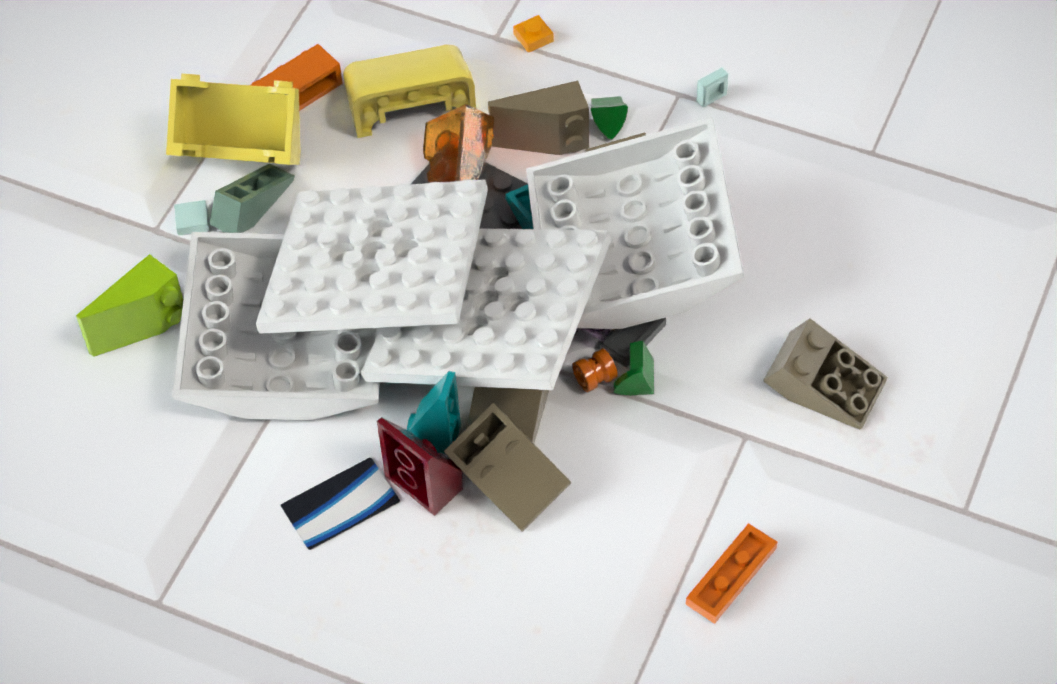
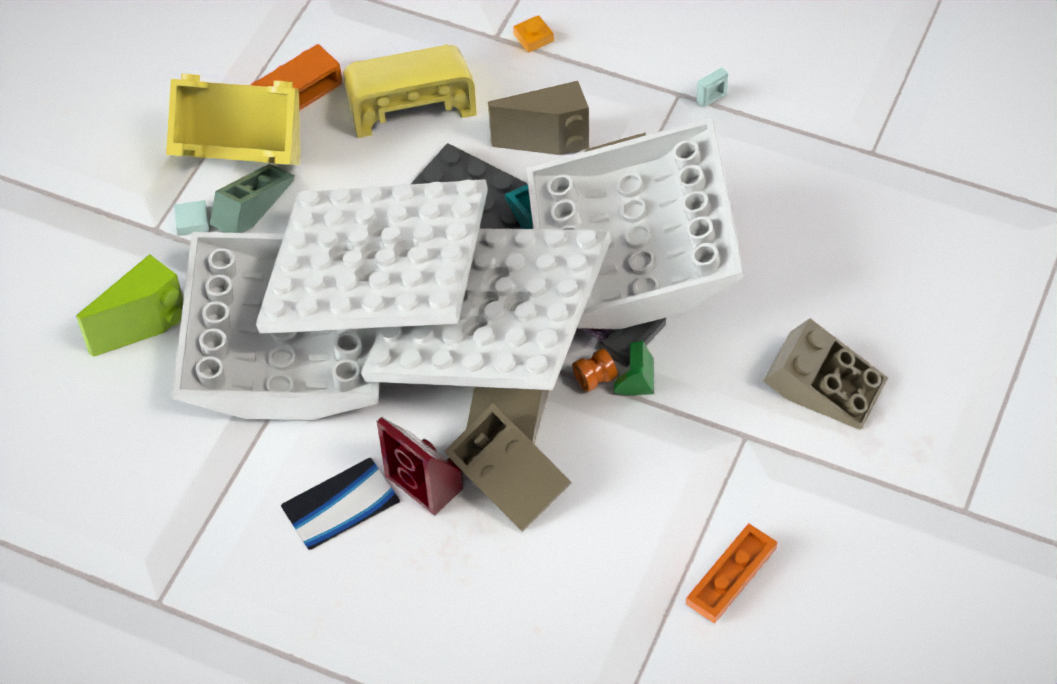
(438, 414): teal slope -> none
(458, 144): clear orange wedge -> none
(609, 114): green tile -> none

